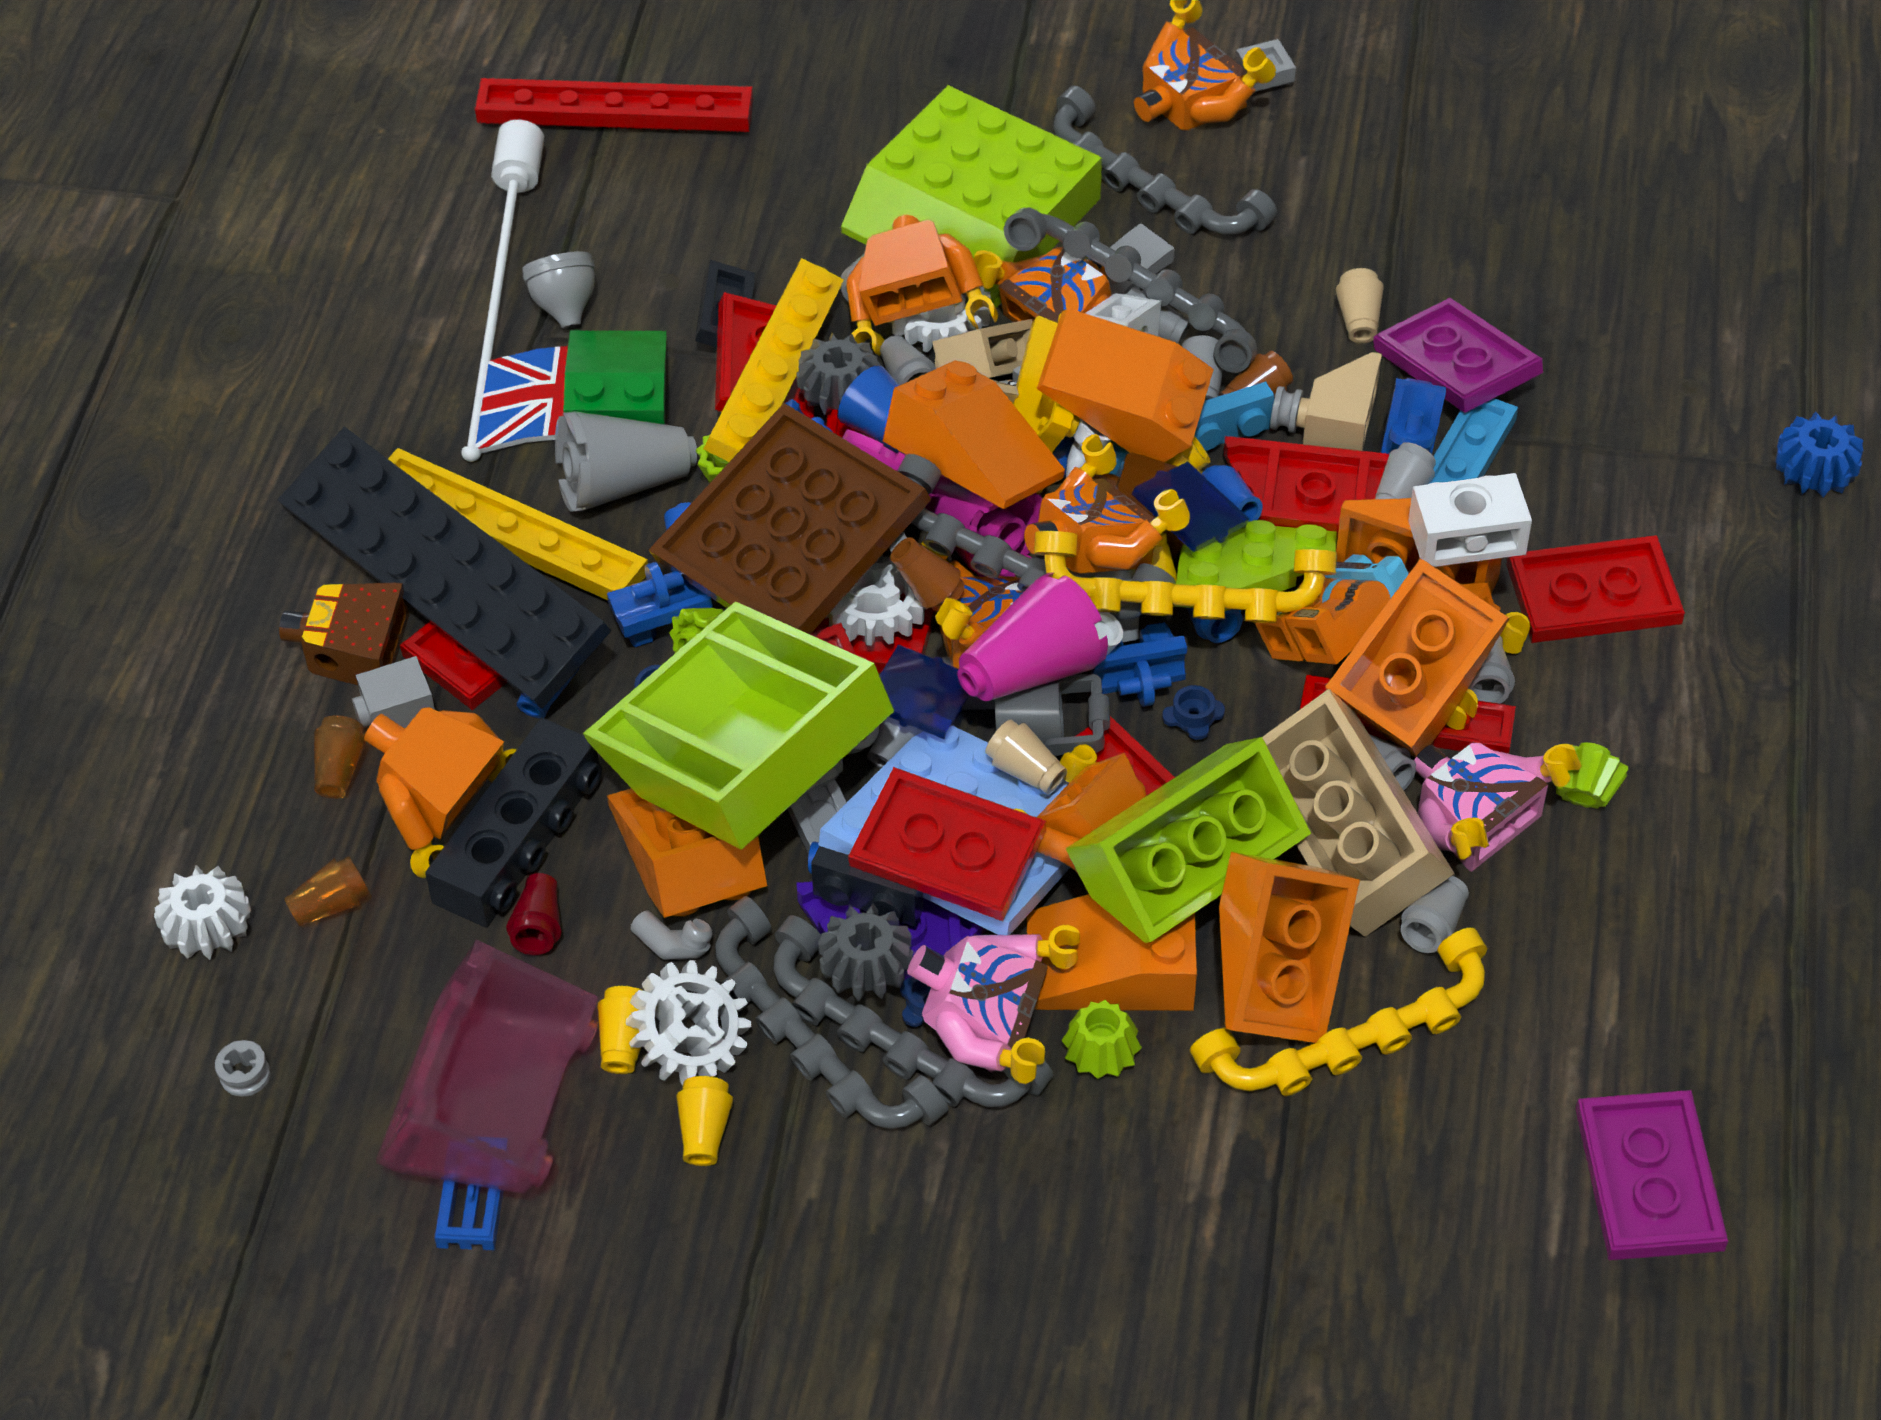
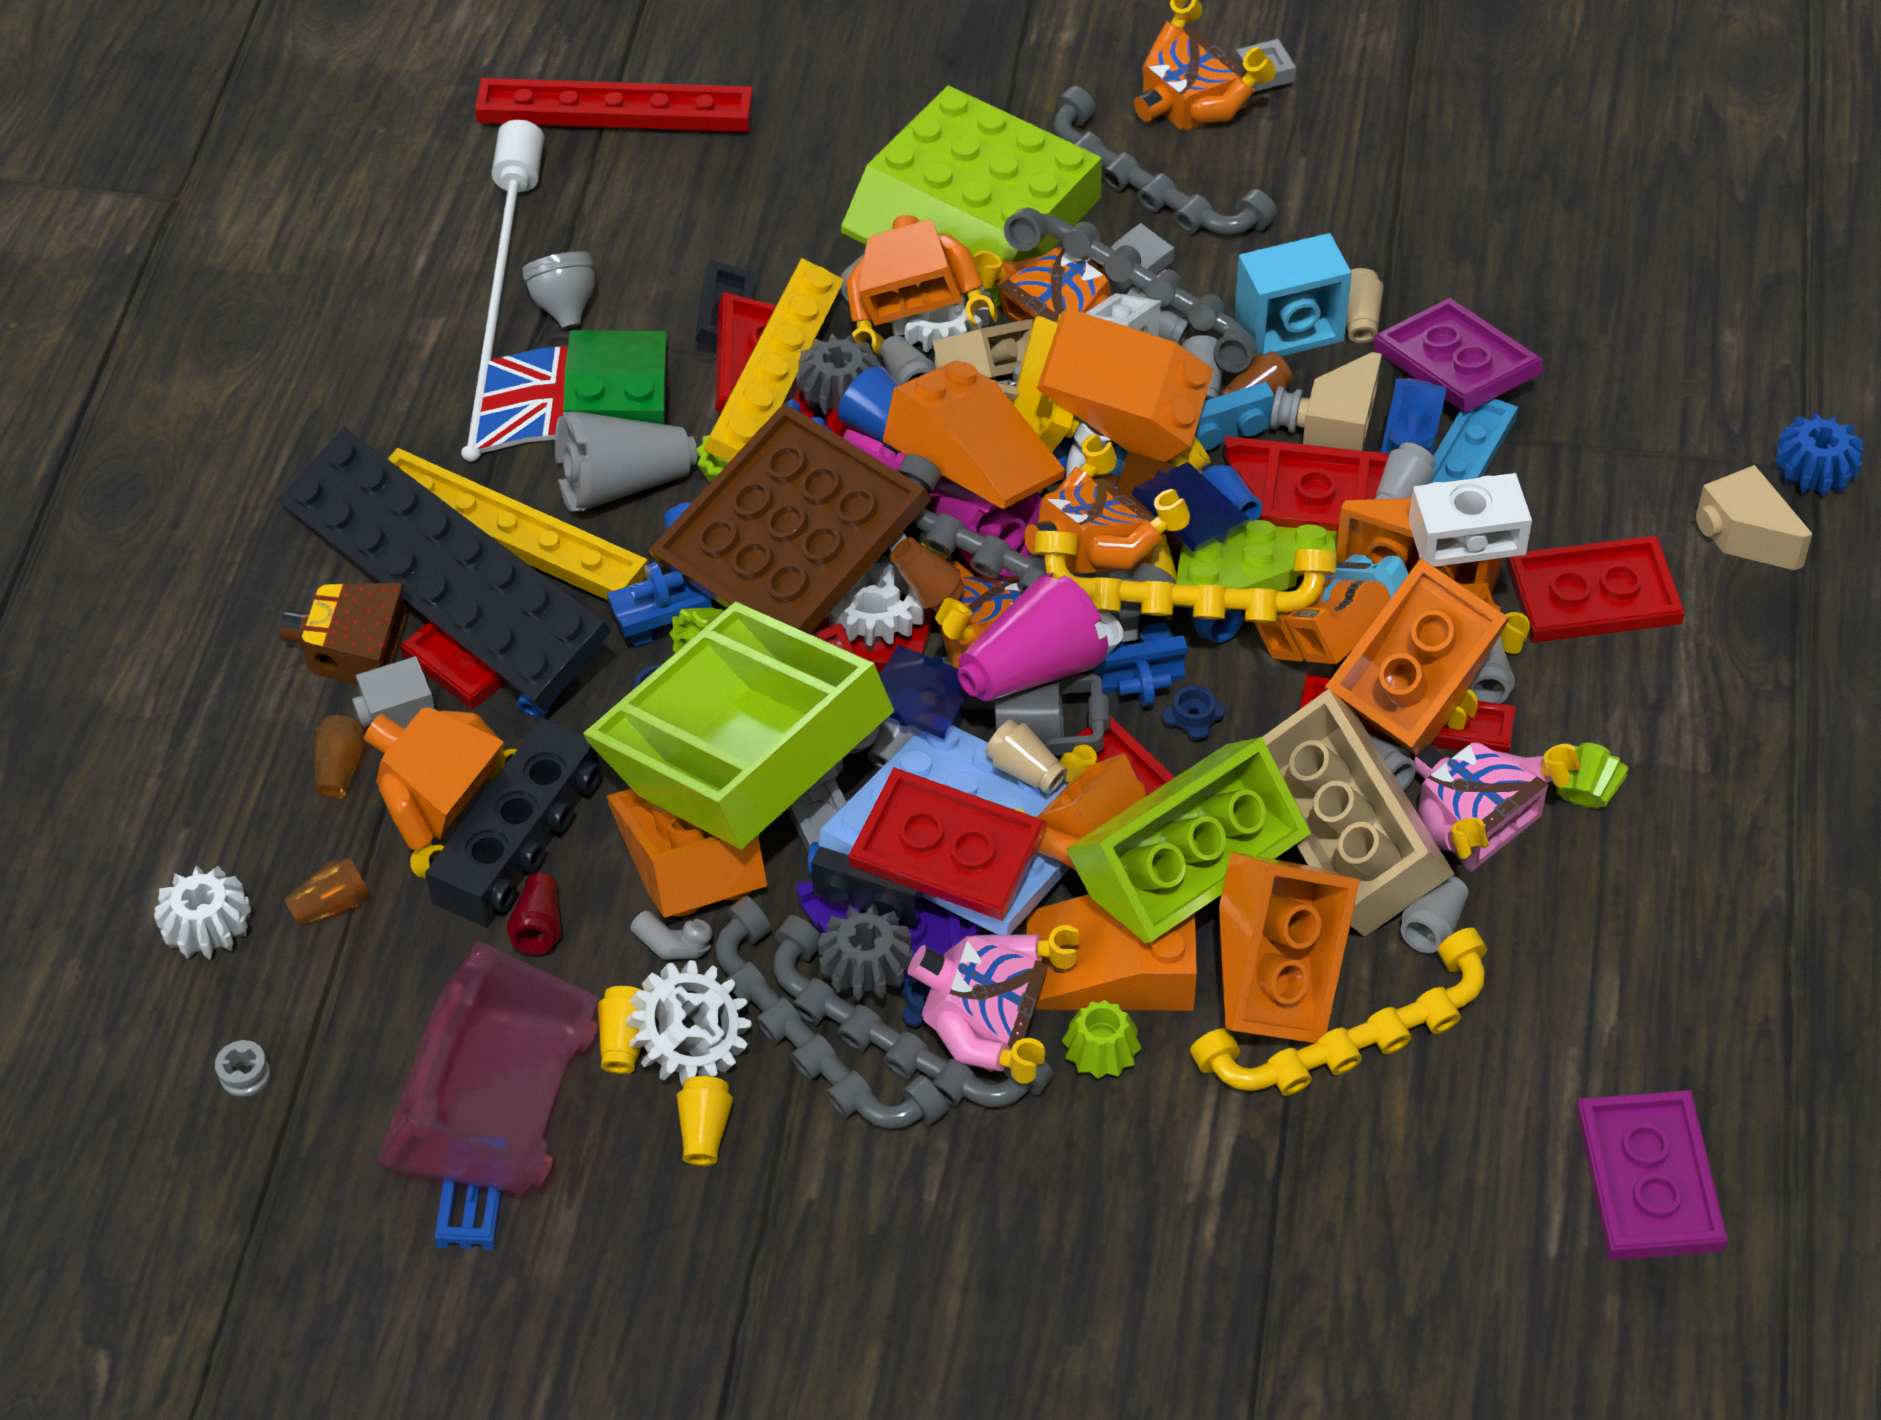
(1293, 295): none -> medium azure brick
(1752, 520): none -> tan slope

